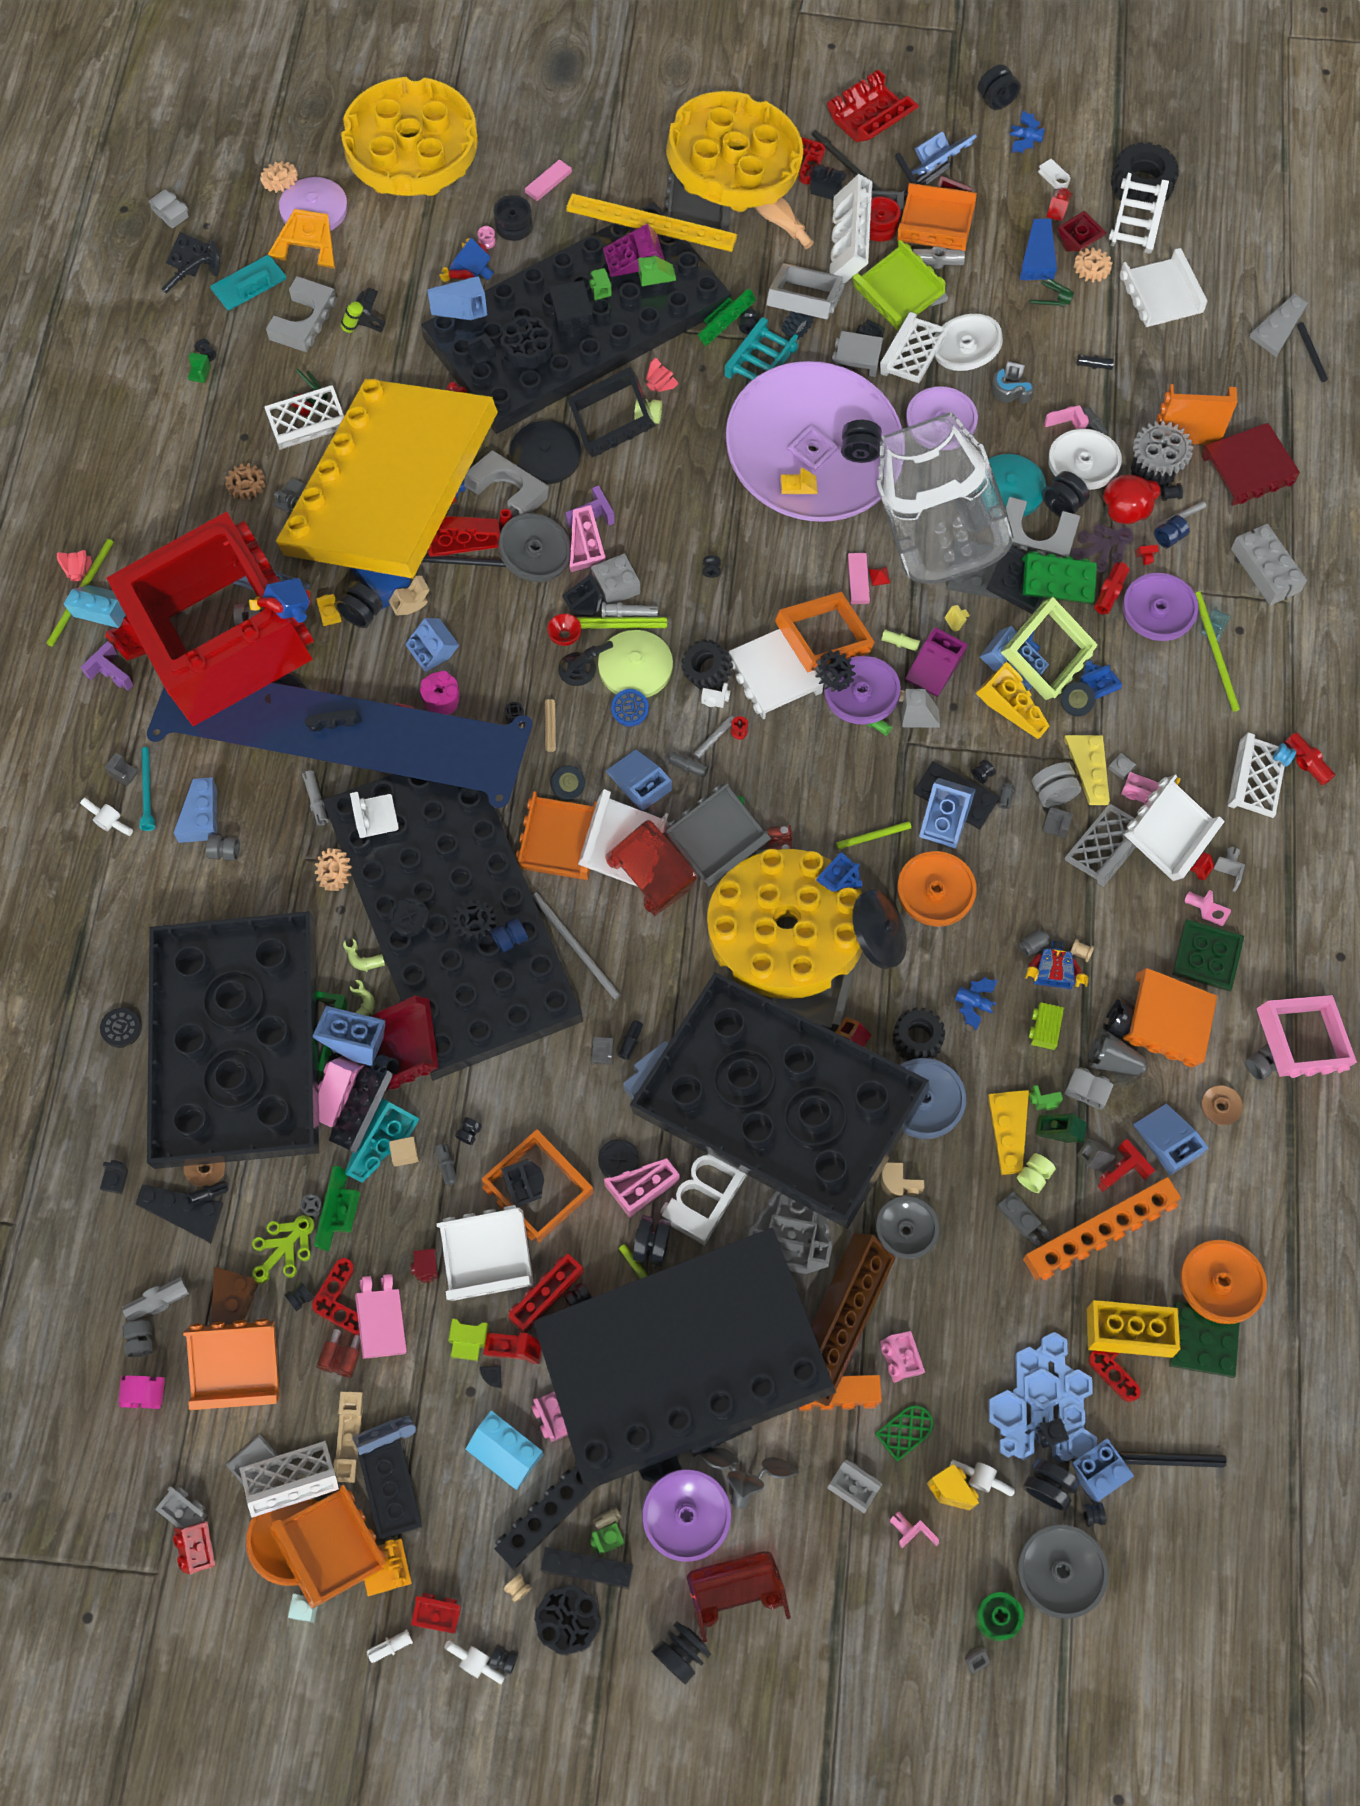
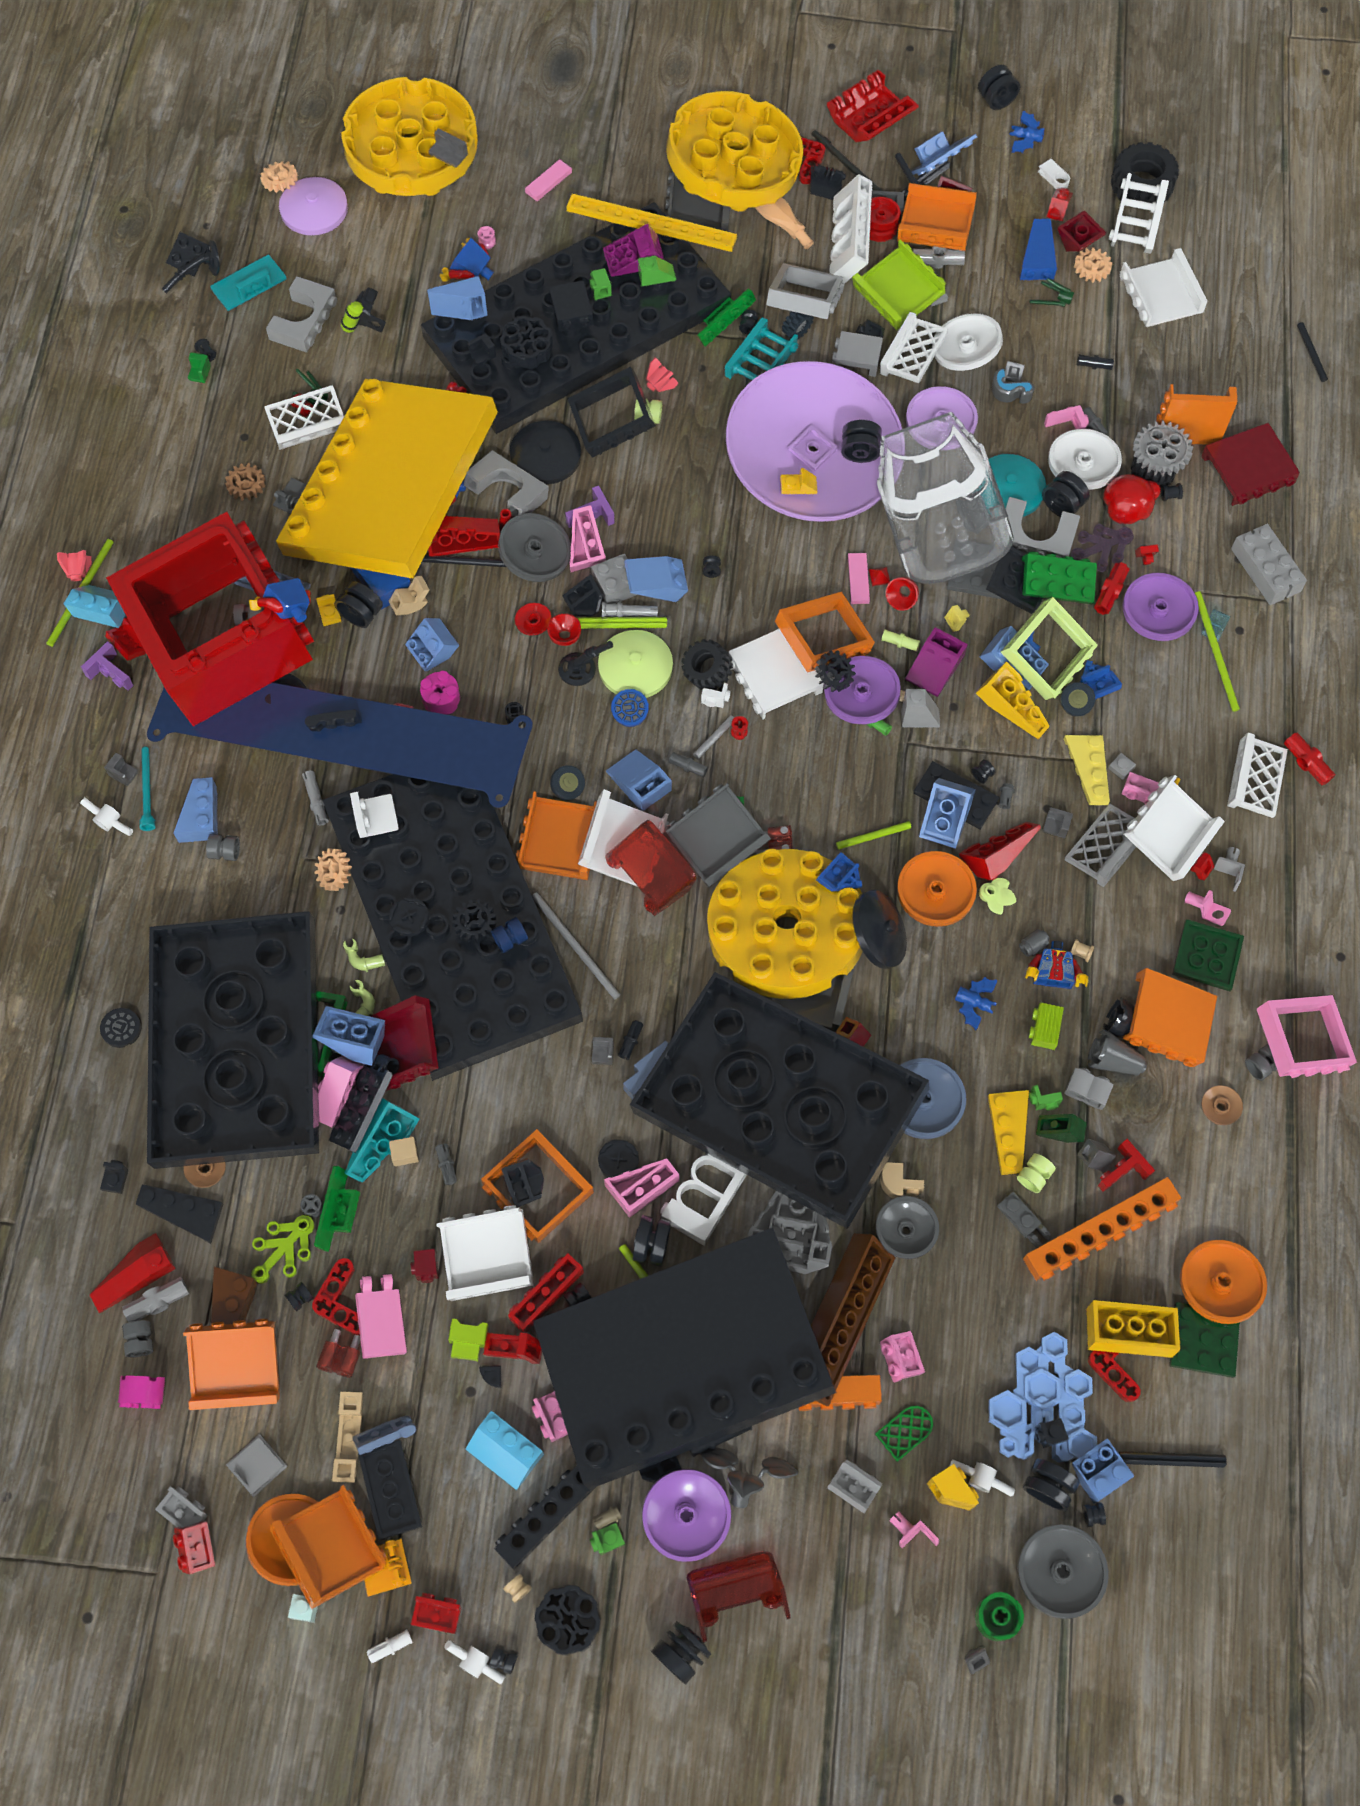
(138, 1269): none -> red wedge
(169, 208): light grey brick -> none
(206, 1193): black axle -> none
(293, 1490): white fence -> none
(306, 230): light orange wing -> none
(448, 148): none -> flat silver panel
(468, 1131): black wheel -> none
(513, 217): black wheel -> none
(530, 613): none -> red dish
(550, 731): tan axle -> none
(587, 1567): black arch -> none
(657, 577): none -> medium blue slope
(895, 597): none -> red piece
(922, 1020): black tyre -> none
(996, 855): none -> red wedge
(999, 896): none -> yellowish green plate
(1056, 784): light grey wheel -> none
(1170, 1138): medium blue slope -> none
(1172, 531): dark blue wheel -> none
(1187, 512): light grey bar -> none
(1278, 326): light grey wing -> none
(1284, 754): dark azure wheel -> none

